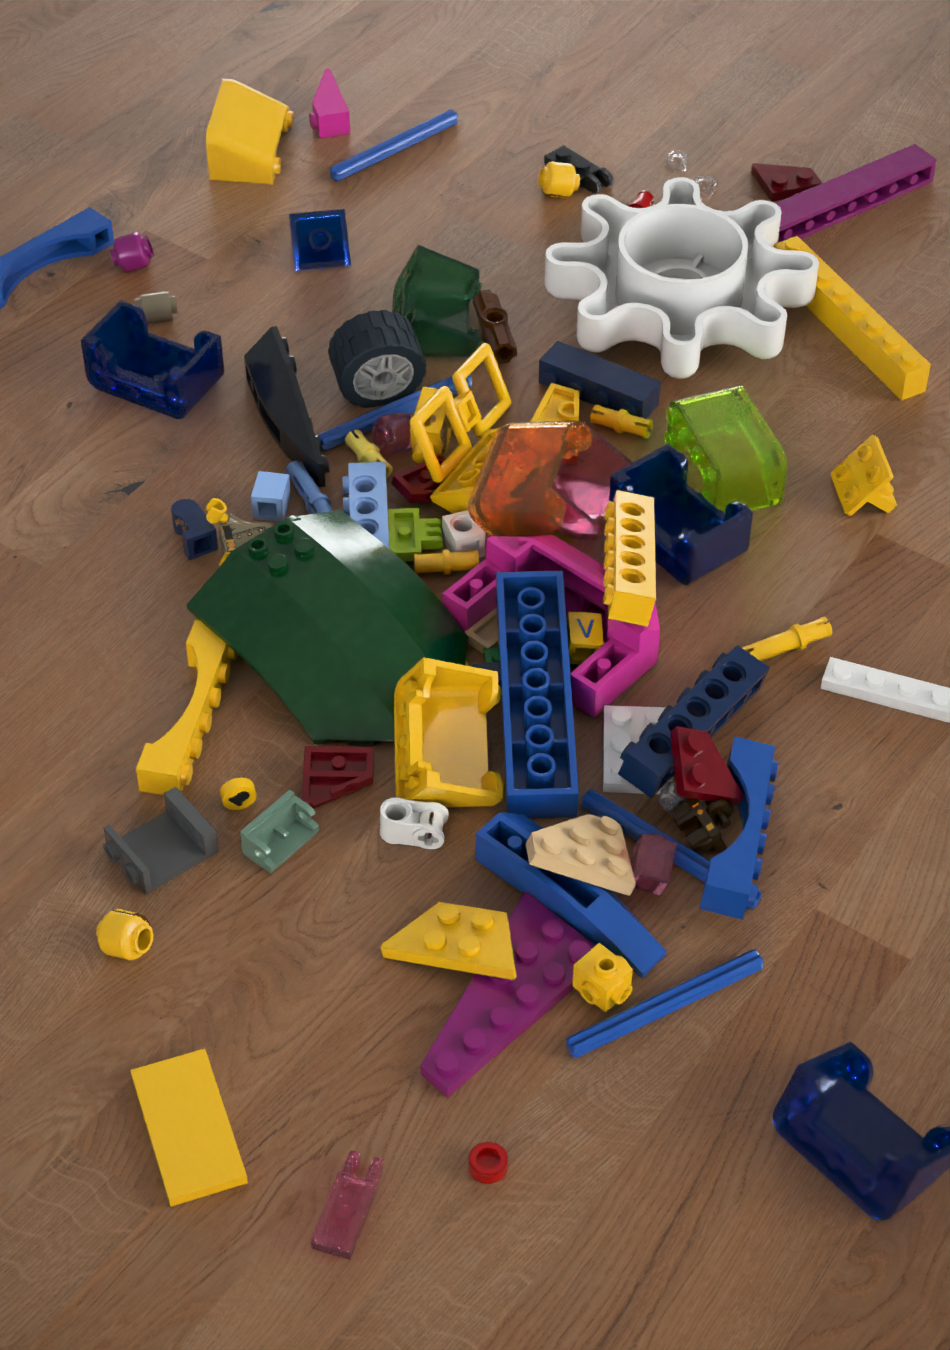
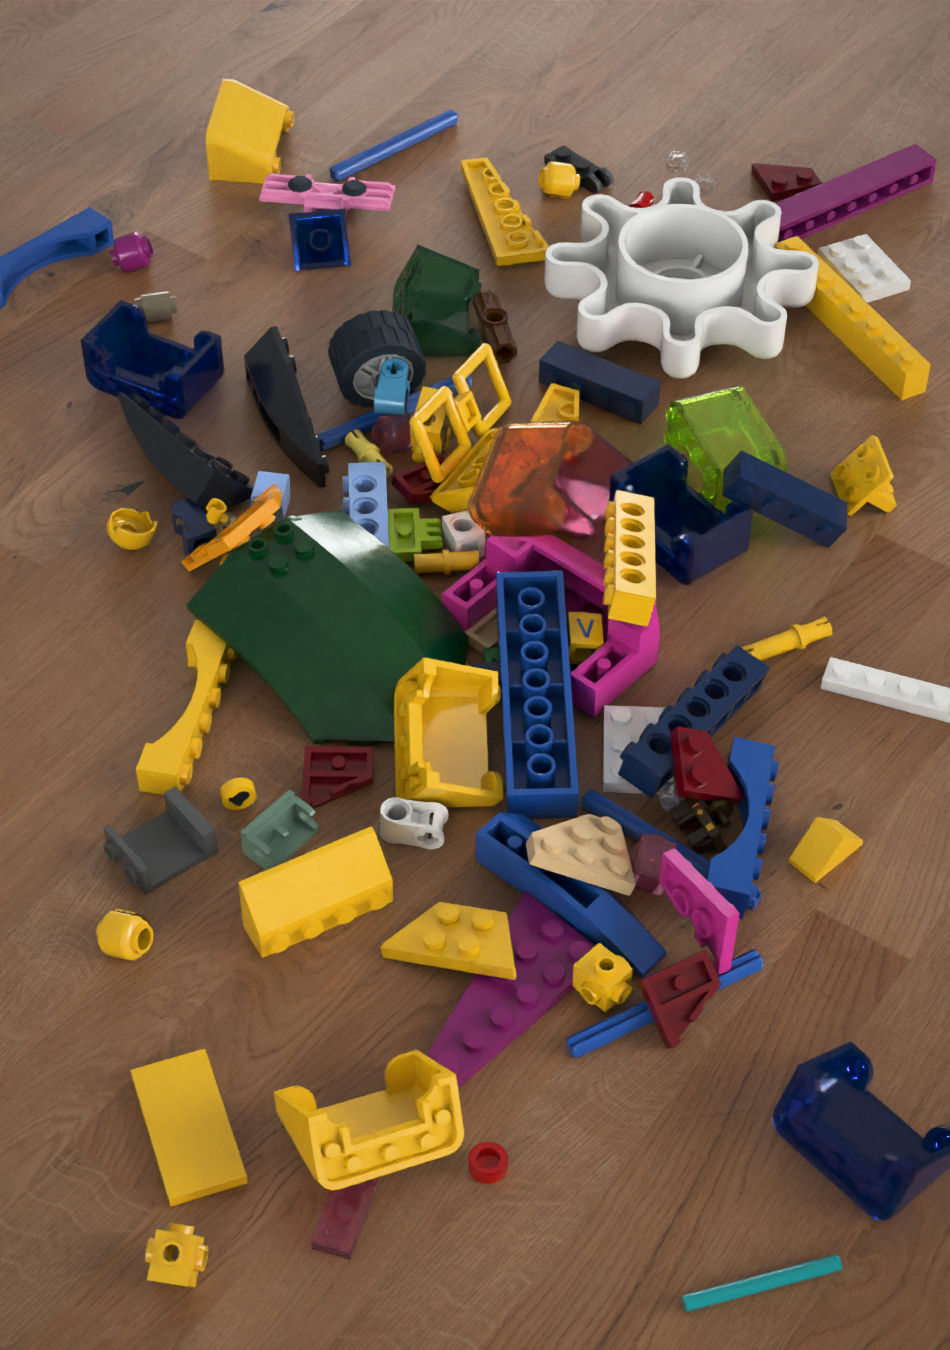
(131, 529): none -> yellow hair
(161, 1253): none -> yellow brick
(181, 458): none -> black wedge
(238, 532): none -> light orange wing
(314, 195): none -> bright pink piece
(315, 500): medium blue pin -> none
(315, 892): none -> yellow slope
(330, 111): dark pink slope -> none
(379, 1132): none -> yellow windscreen
(392, 389): none -> dark azure piece
(504, 224): none -> yellow wing
(621, 421): yellow pin -> none
(678, 994): none -> dark red wing
(709, 911): none -> dark pink wing
(761, 1283): none -> teal bar
(785, 499): none -> dark blue brick
(823, 848): none -> yellow slope
(865, 268): none -> white plate

